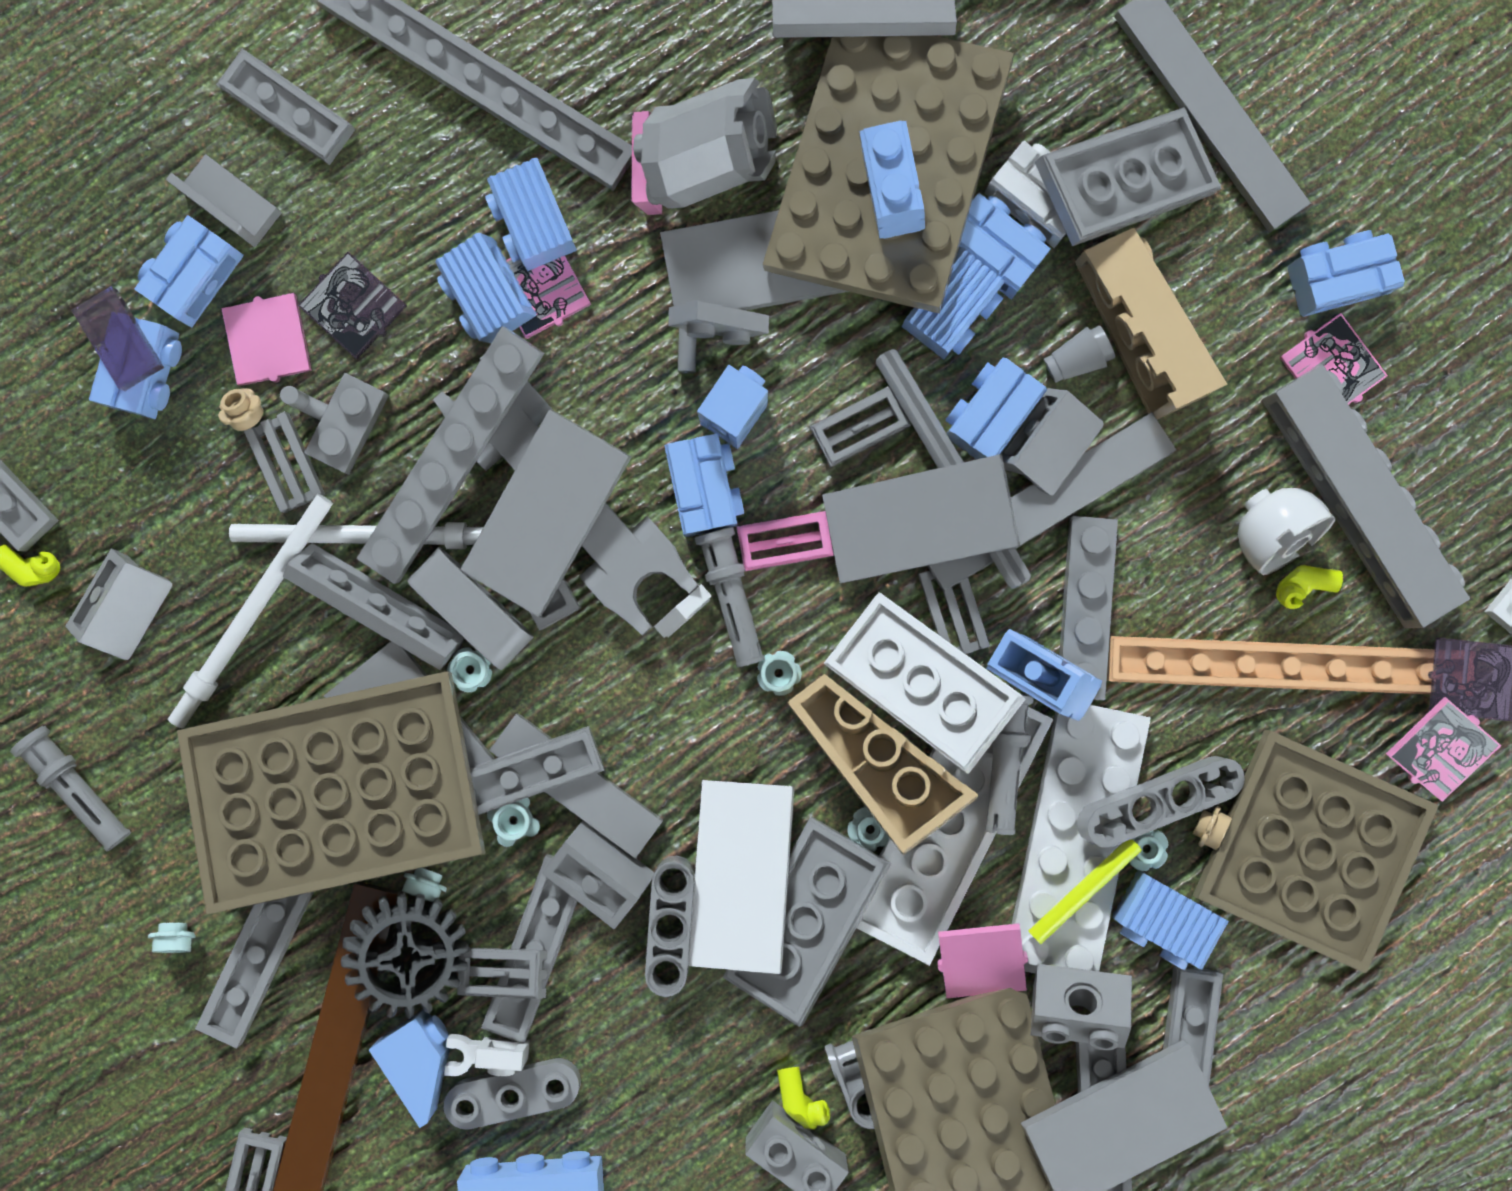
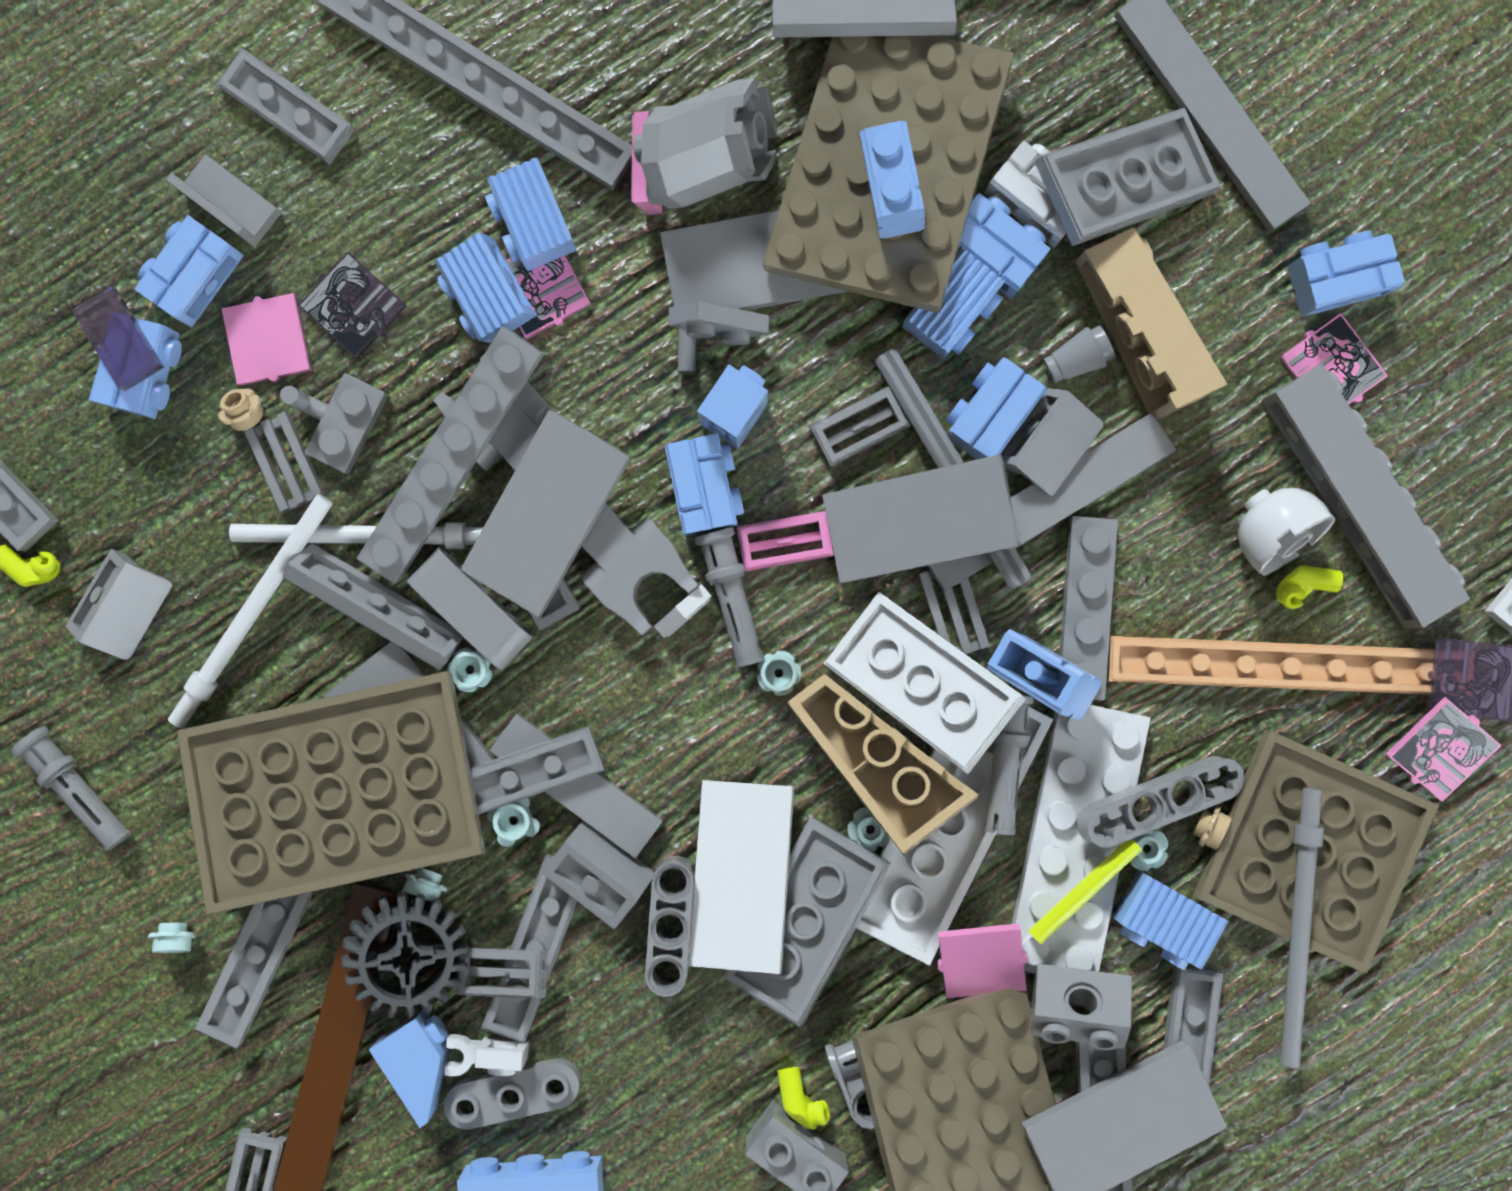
(1308, 837): none -> light grey bar

